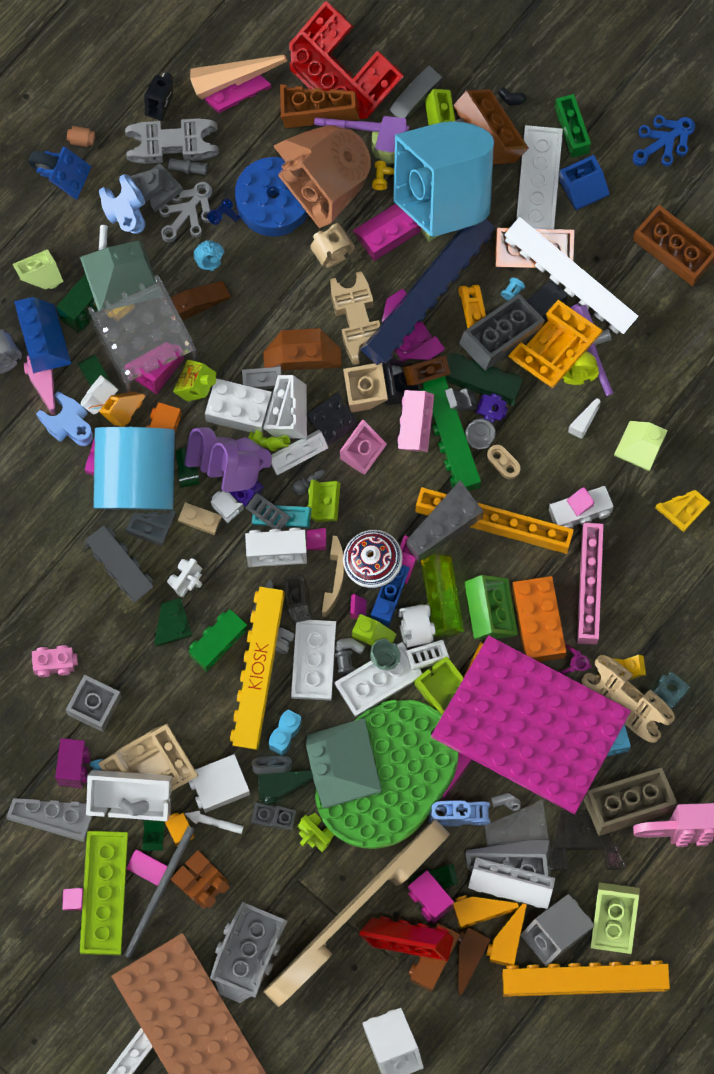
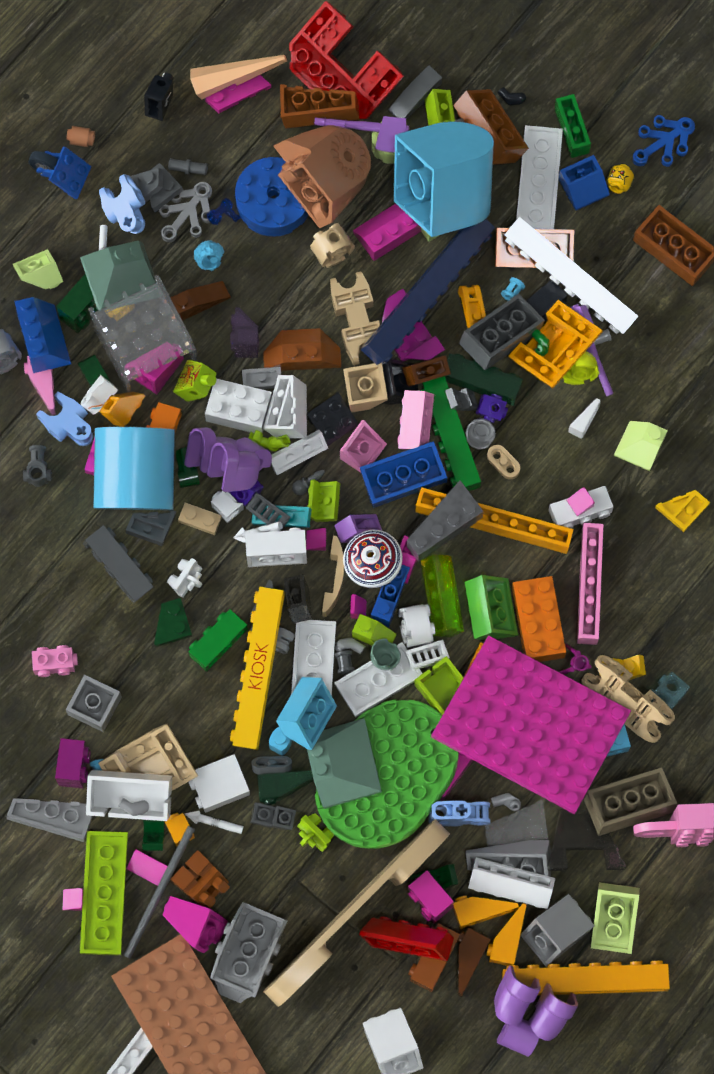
(37, 465): none -> dark grey connector
(171, 141): light grey piece -> none
(195, 923): none -> dark pink slope
(241, 534): none -> white piece
(244, 335): none -> clear purple slope
(307, 712): none -> medium azure slope
(356, 524): none -> medium lavender slope
(381, 169): yellow piece -> none
(403, 474): none -> blue slope
(543, 342): none -> green arm
(547, 1021): none -> medium lavender piece
(620, 178): none -> yellow head

